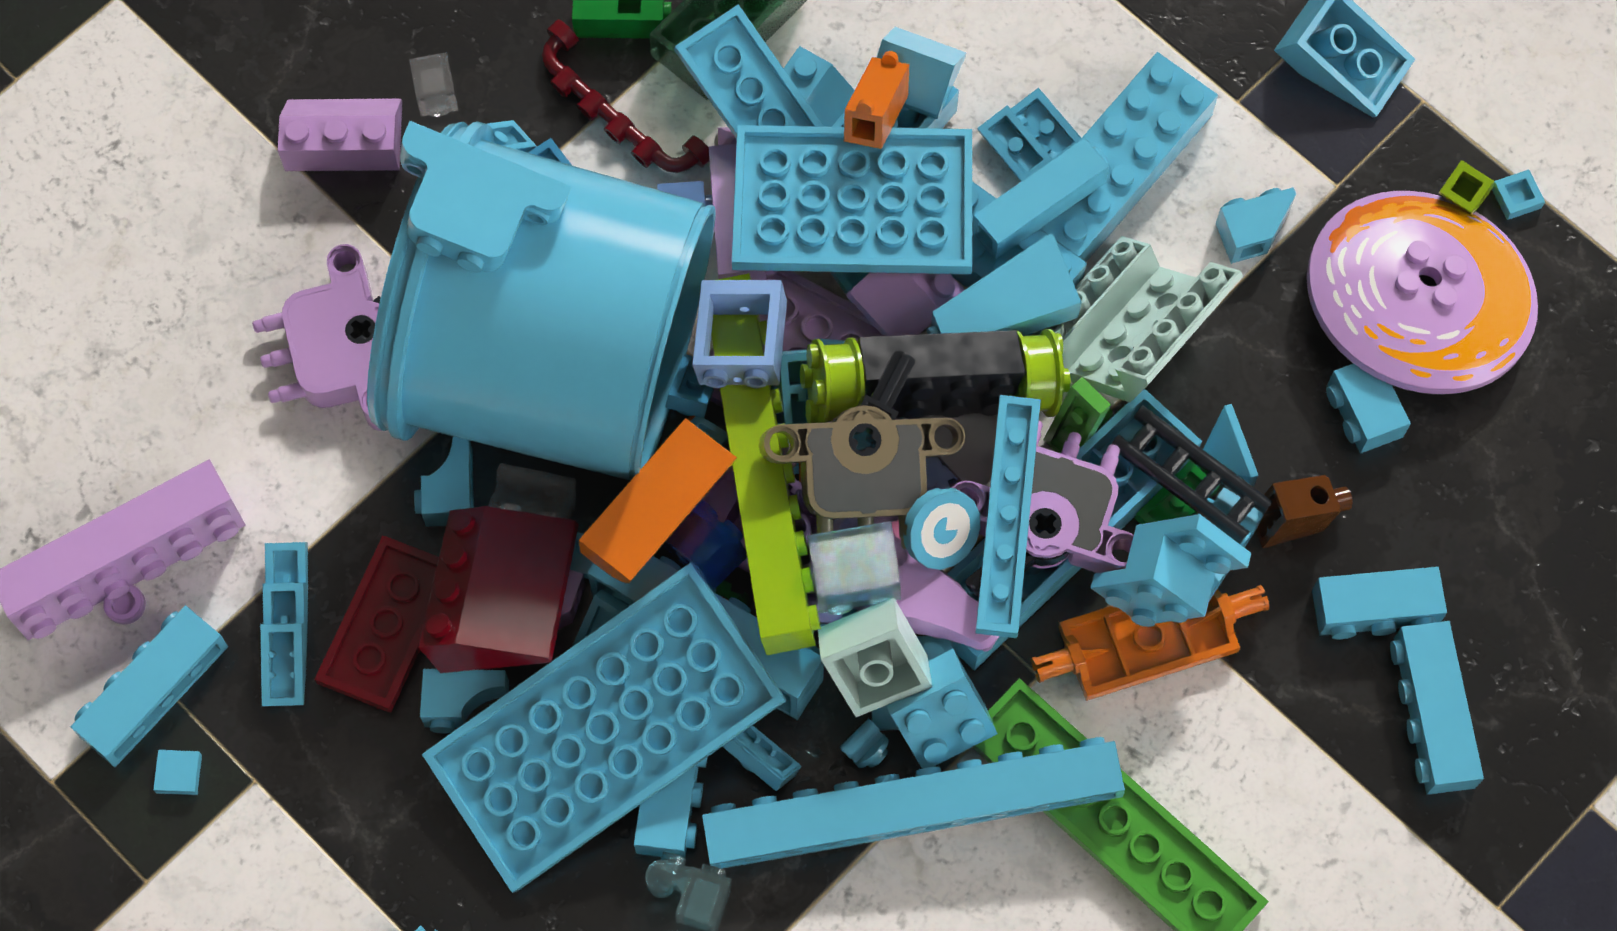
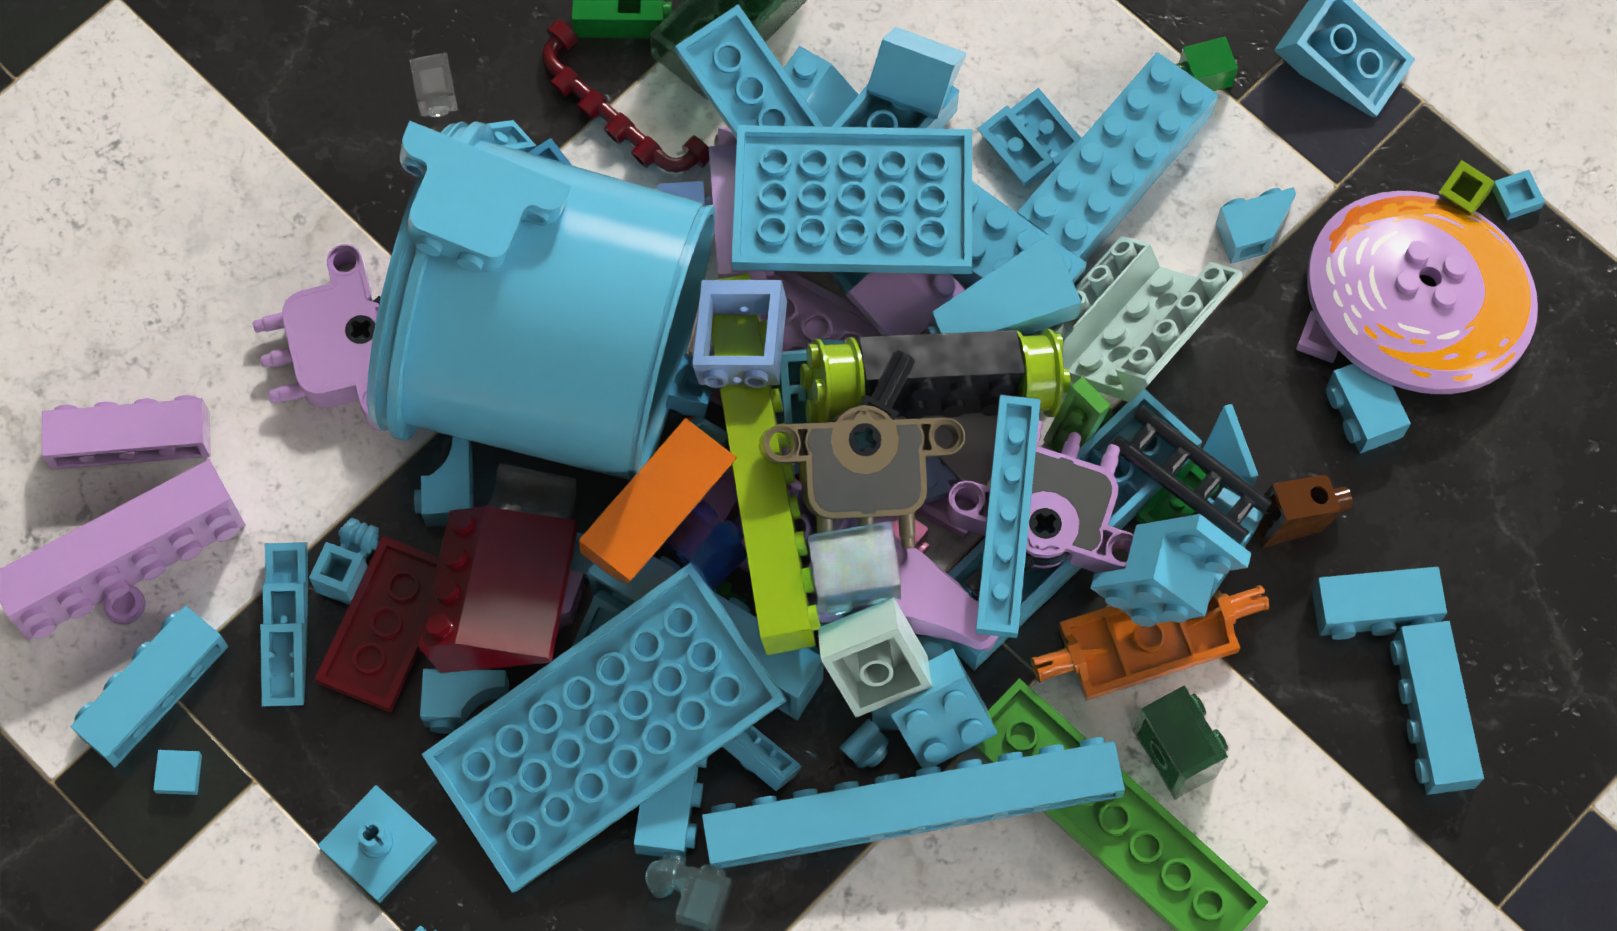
(126, 432): none -> lavender brick
(340, 134): lavender slope -> none
(343, 567): none -> medium azure brick
(377, 844): none -> medium azure tile
(876, 101): orange brick -> none
(942, 528): medium azure tile -> none
(1040, 198): medium azure brick -> none
(1181, 741): none -> clear green brick
(1210, 63): none -> green brick
(1315, 341): none -> lavender plate

